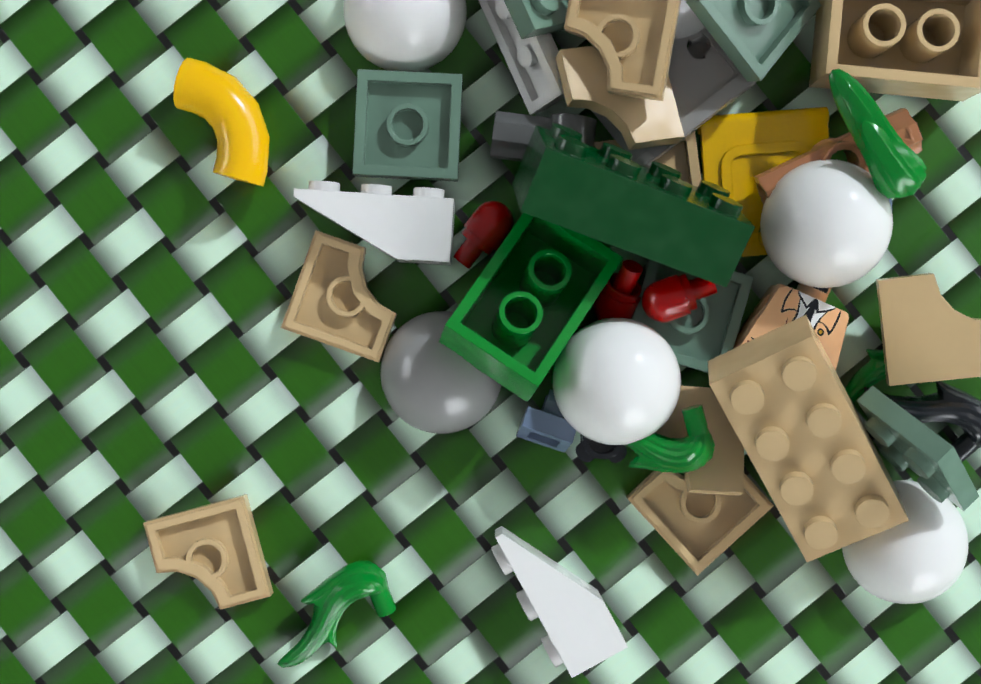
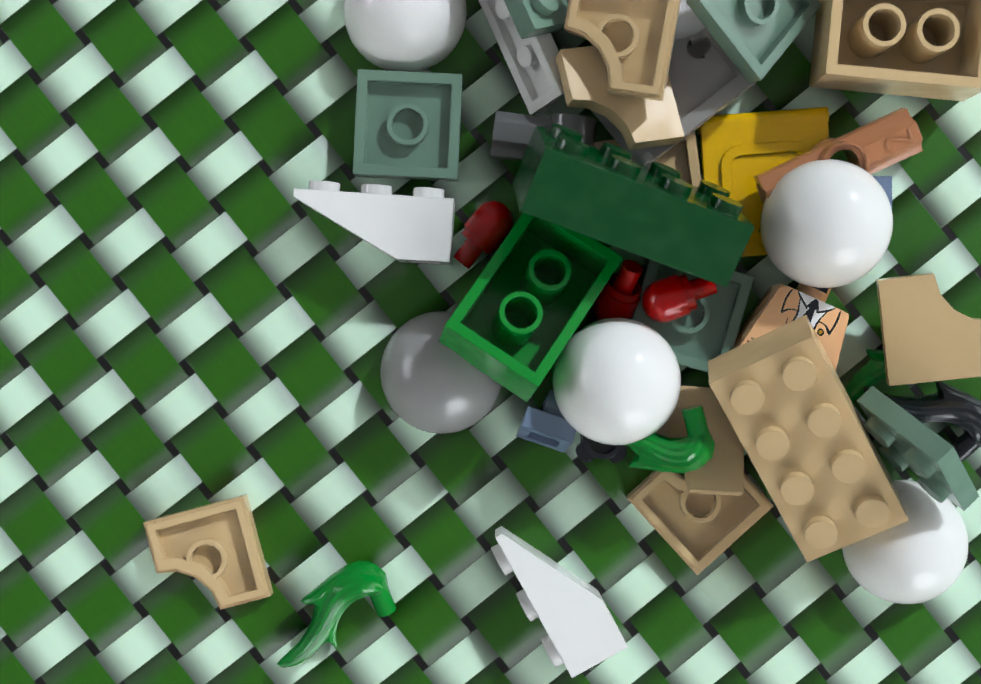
(232, 115): yellow cylinder -> none
(335, 301): tan tile -> none
(892, 164): green piece -> none

